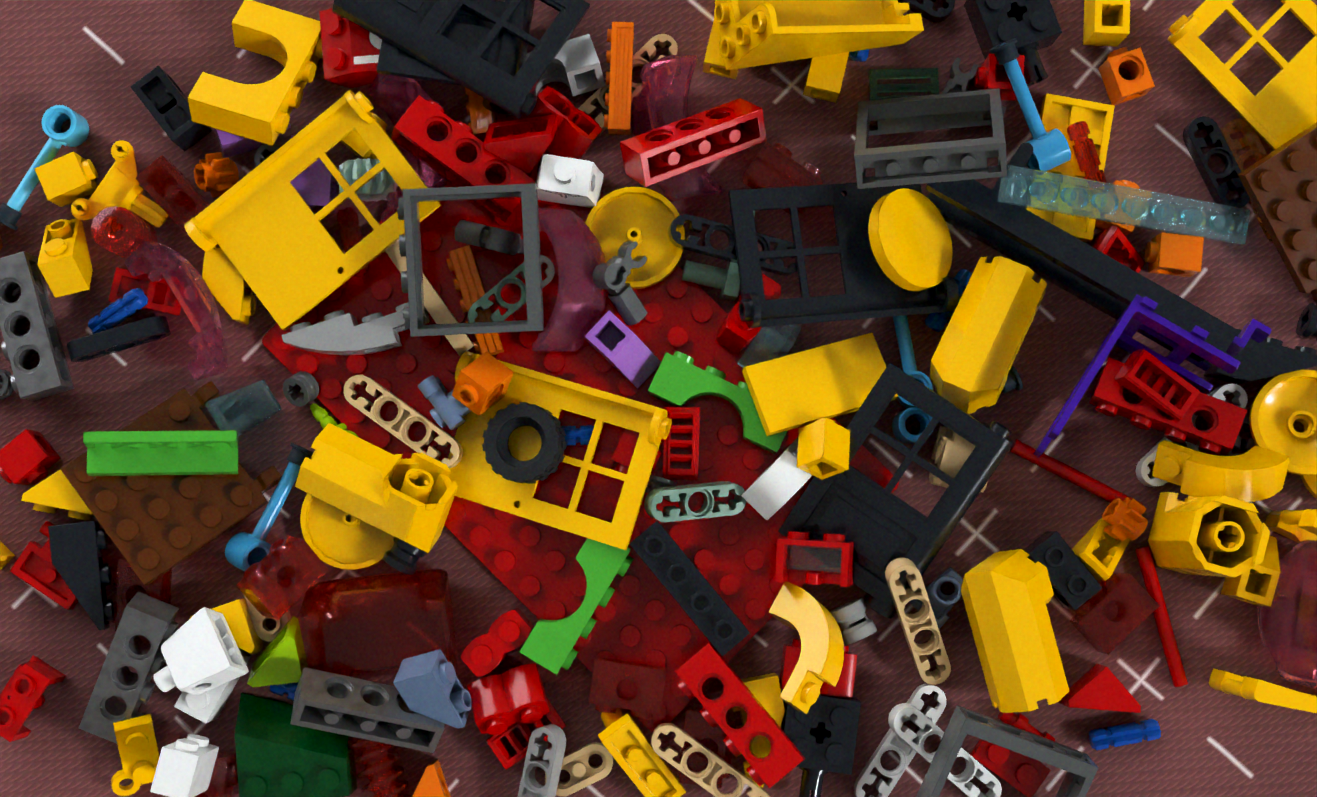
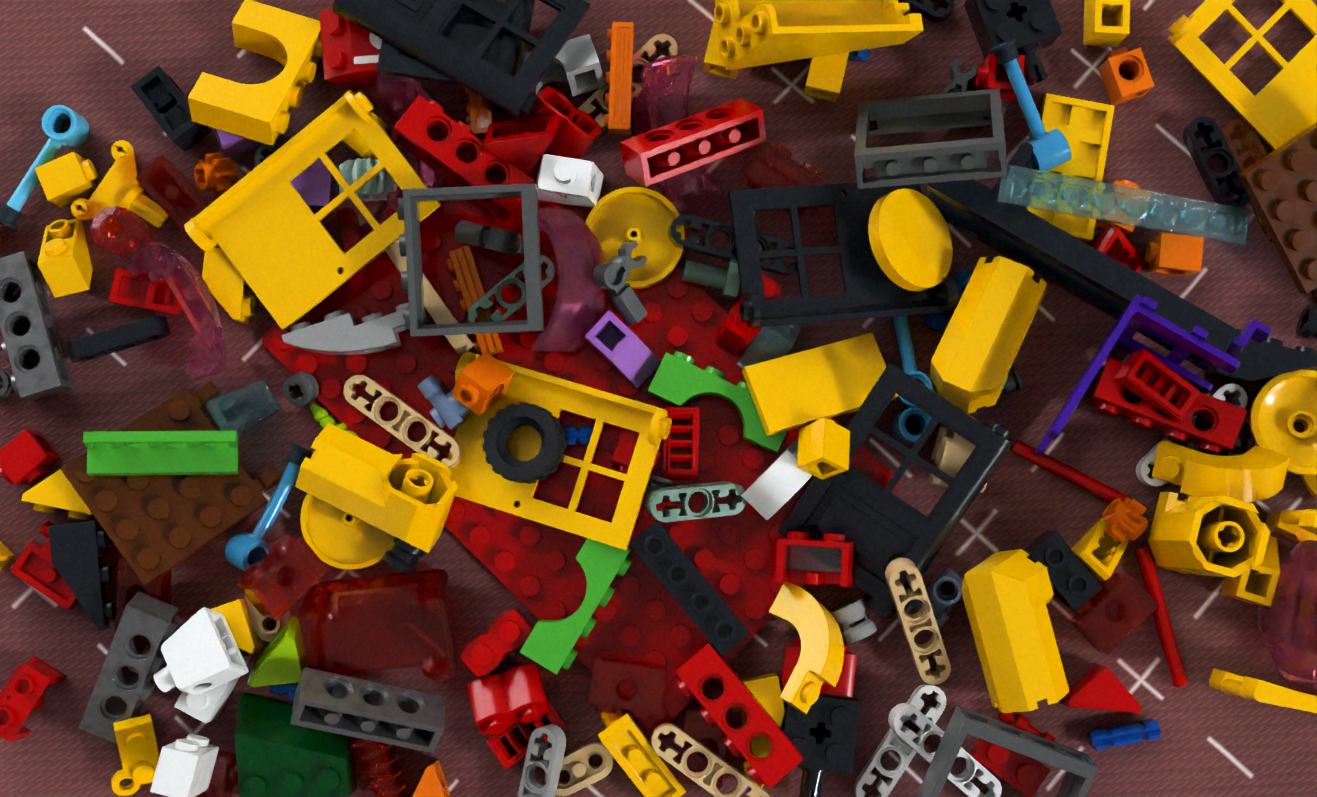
(118, 311): blue axle -> none
(432, 688): sand blue slope -> none
(914, 73): clear green tile -> none
(1085, 151): clear red axle -> none

